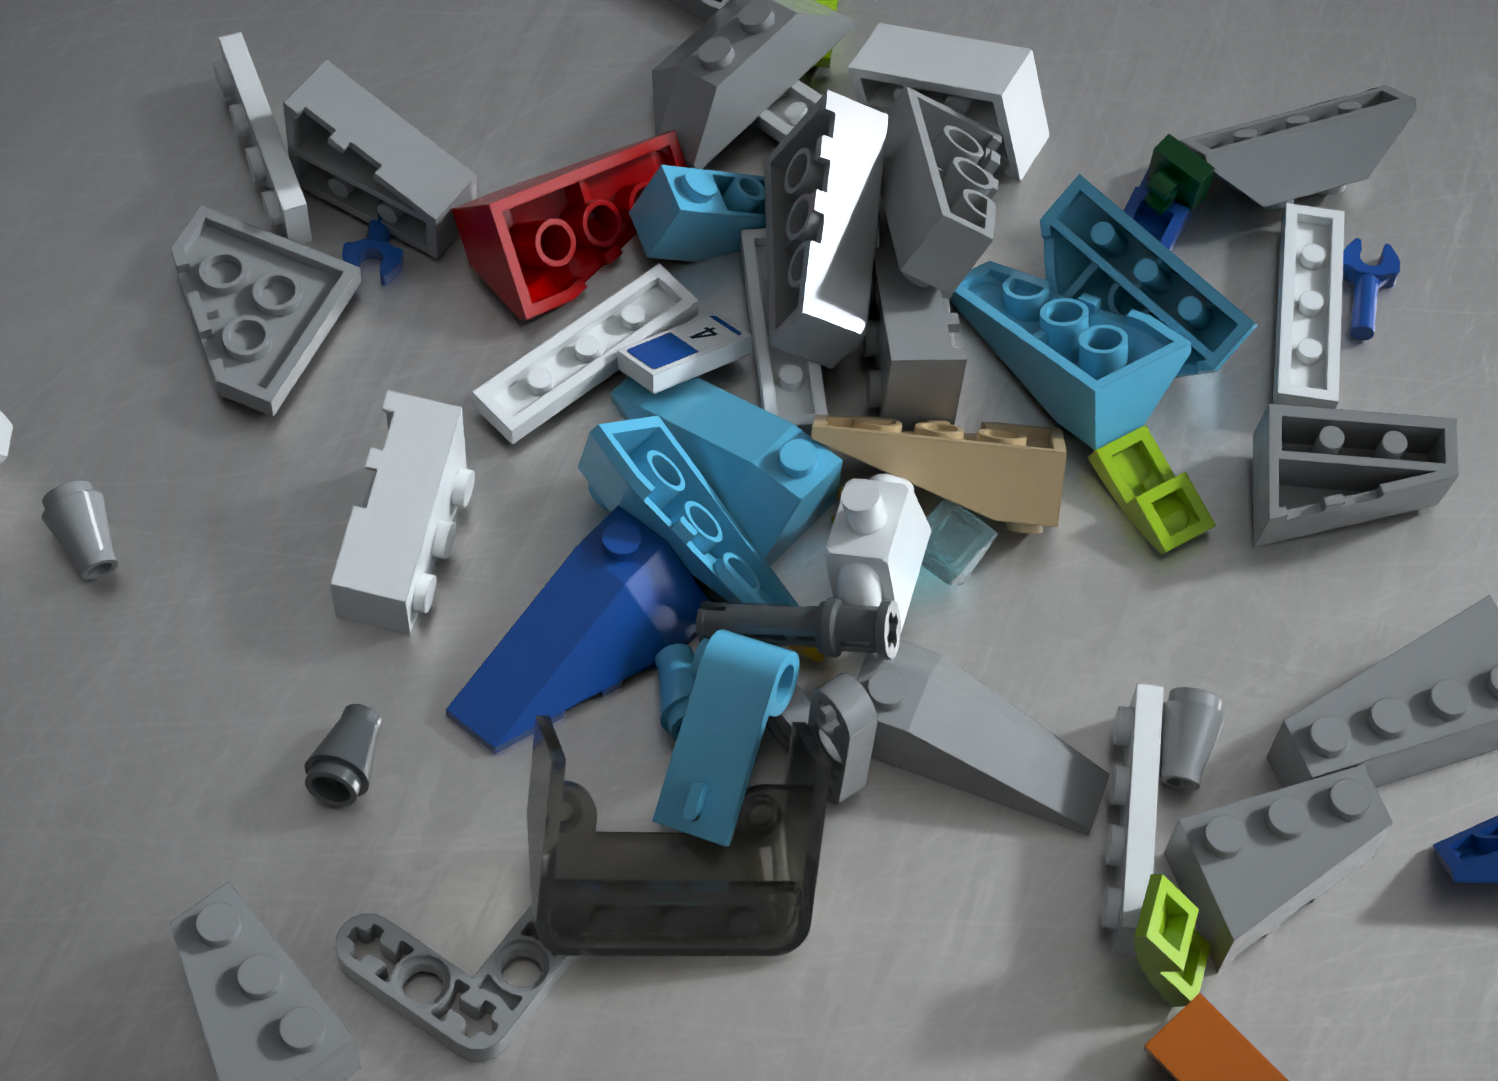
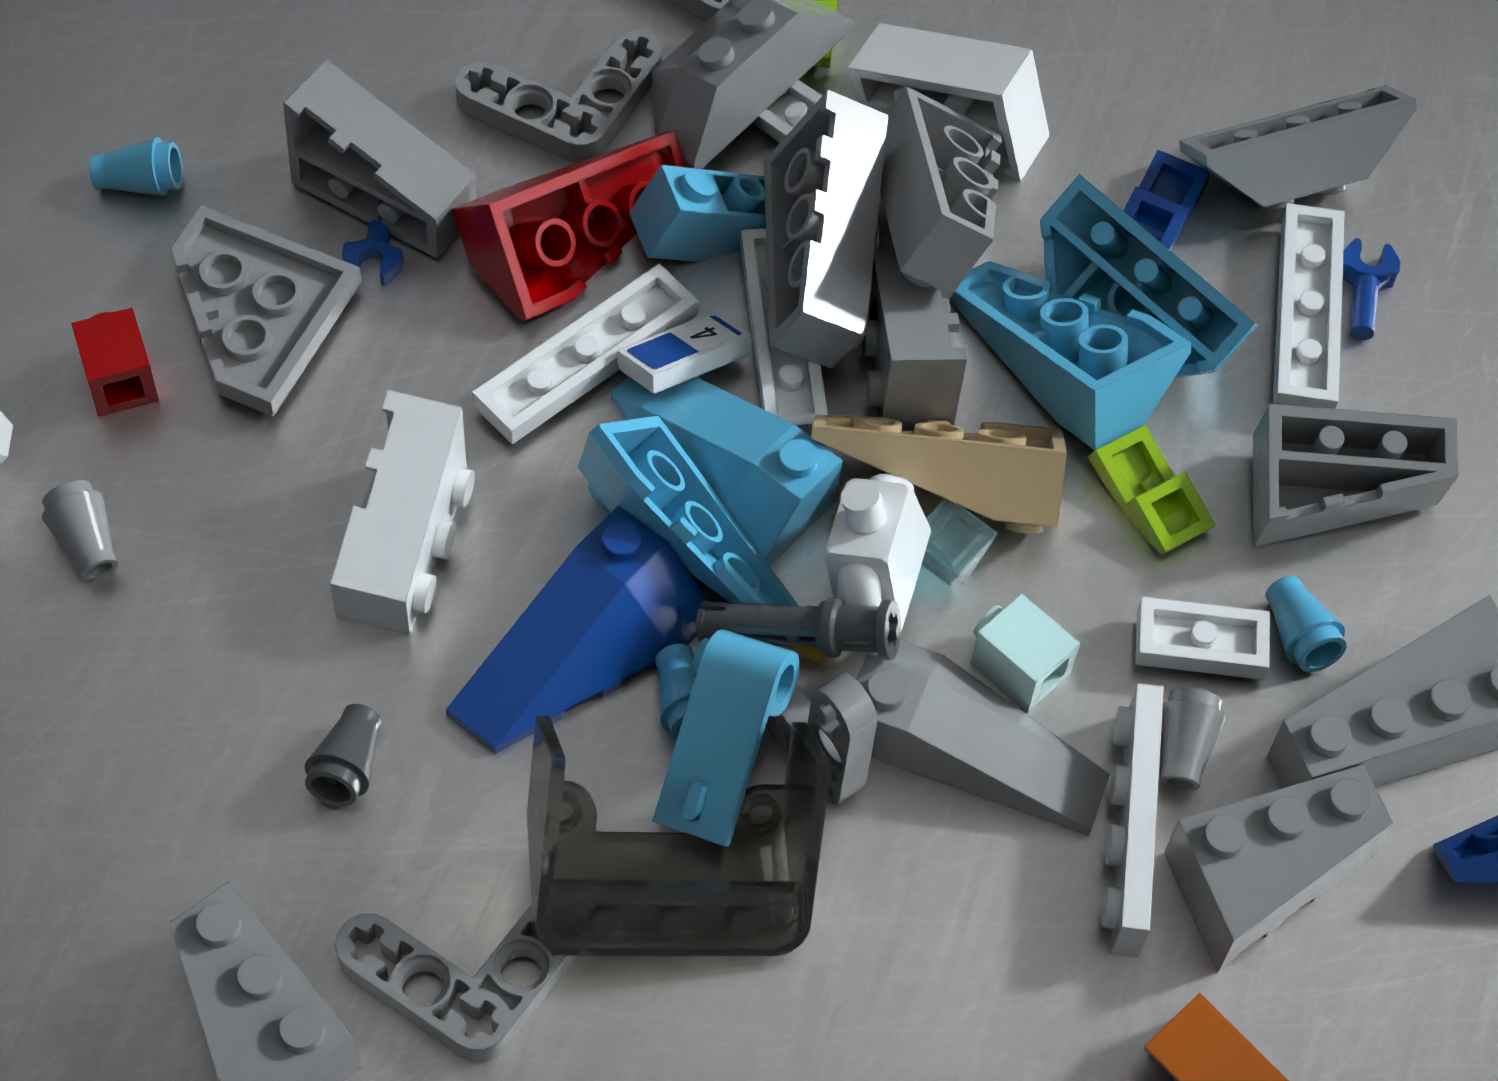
(115, 361): none -> red brick
(142, 168): none -> medium azure cone
(267, 156): white plate -> none
(578, 112): none -> light grey beam
(1023, 651): none -> light aqua brick
(1168, 944): lime slope -> none
(1176, 176): dark green tile -> none
(1202, 638): none -> white plate
(1306, 627): none -> medium azure cone

